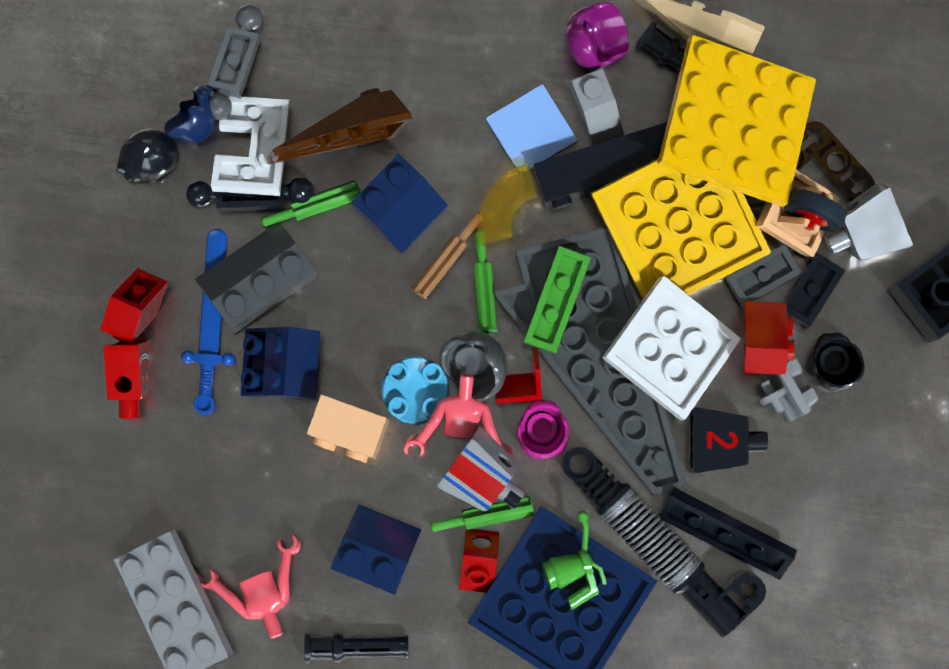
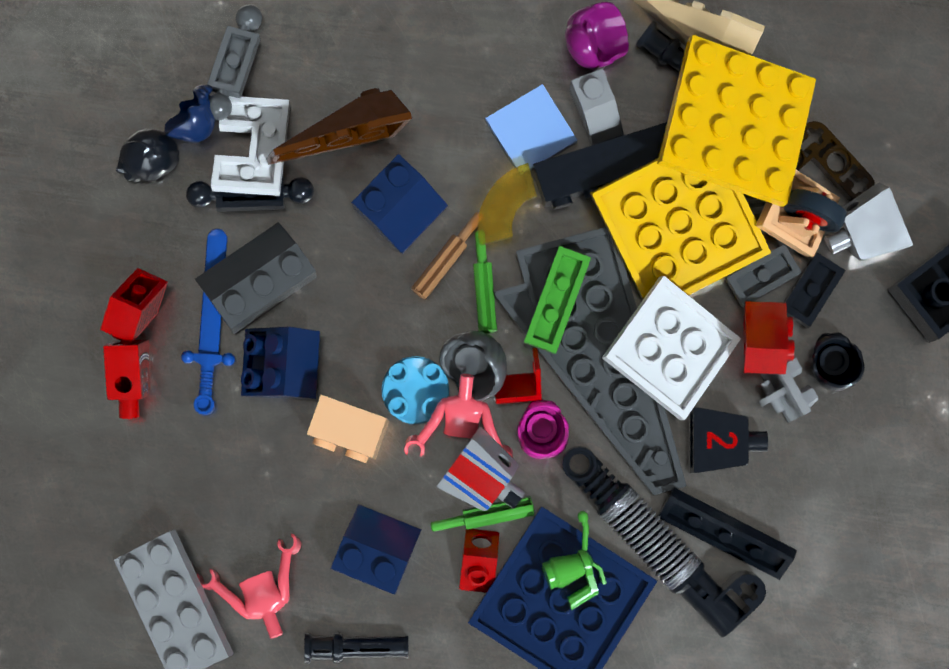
(317, 204): bright green axle -> none

